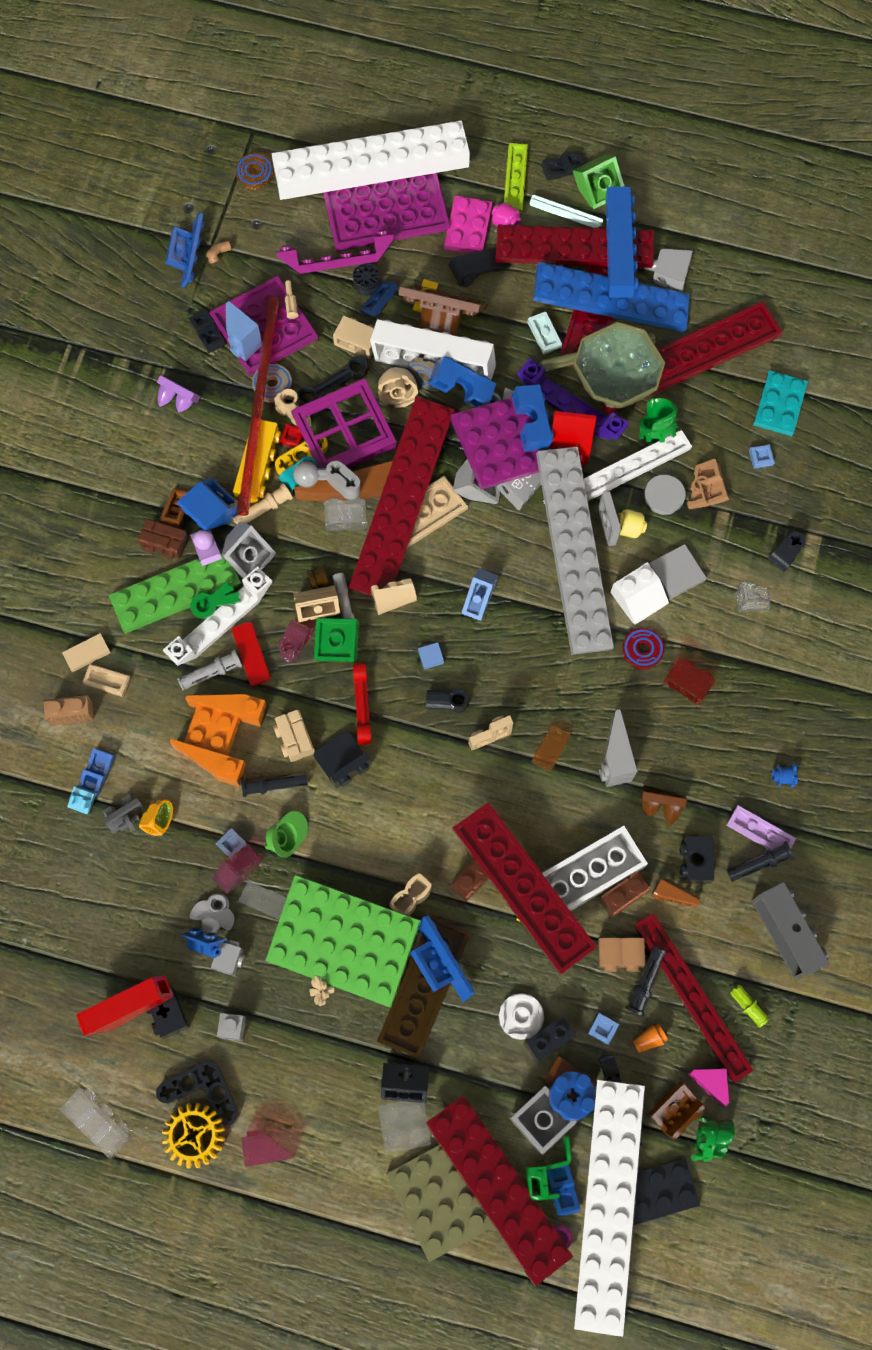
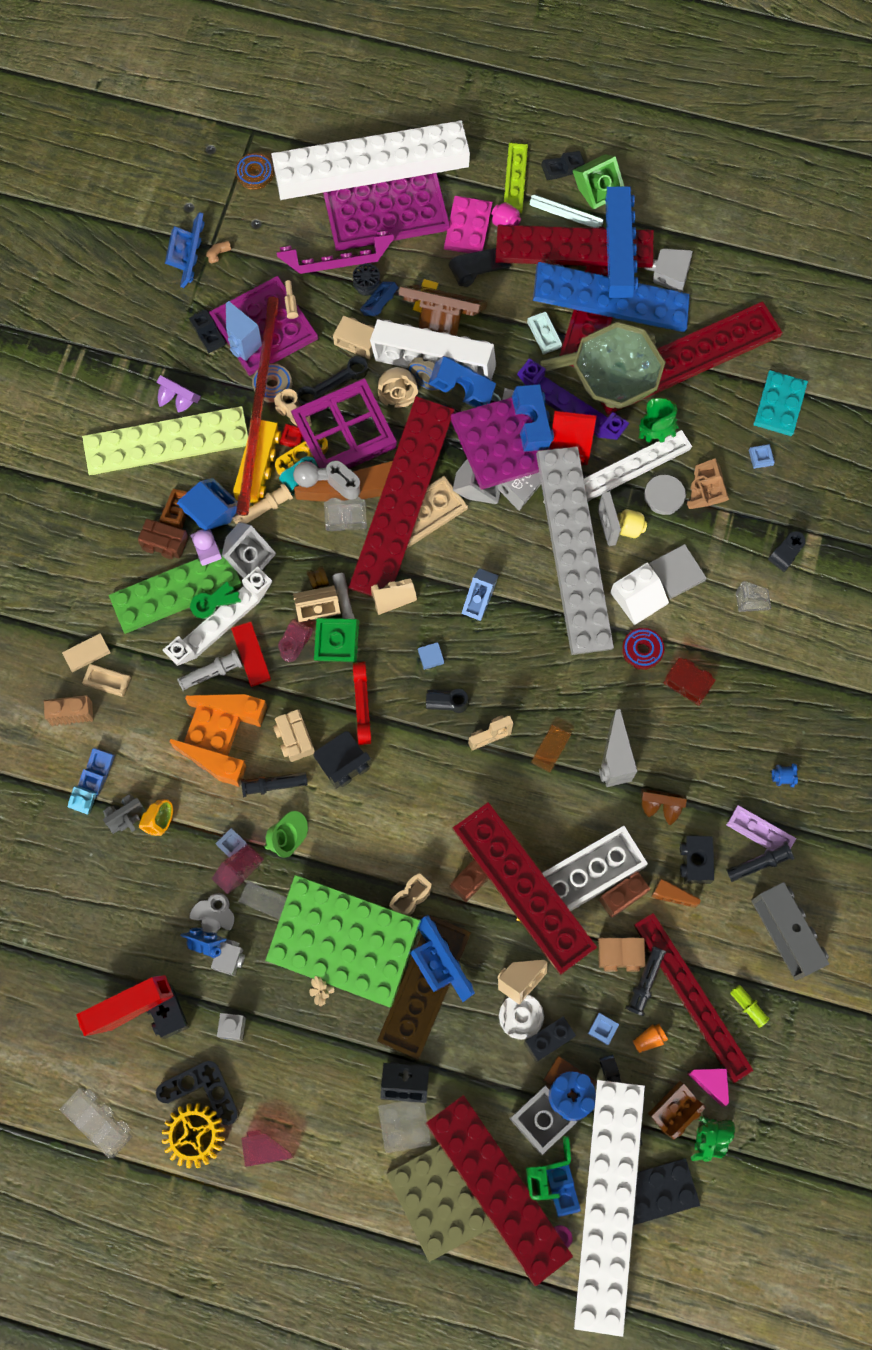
(165, 440): none -> yellowish green plate
(521, 978): none -> tan slope

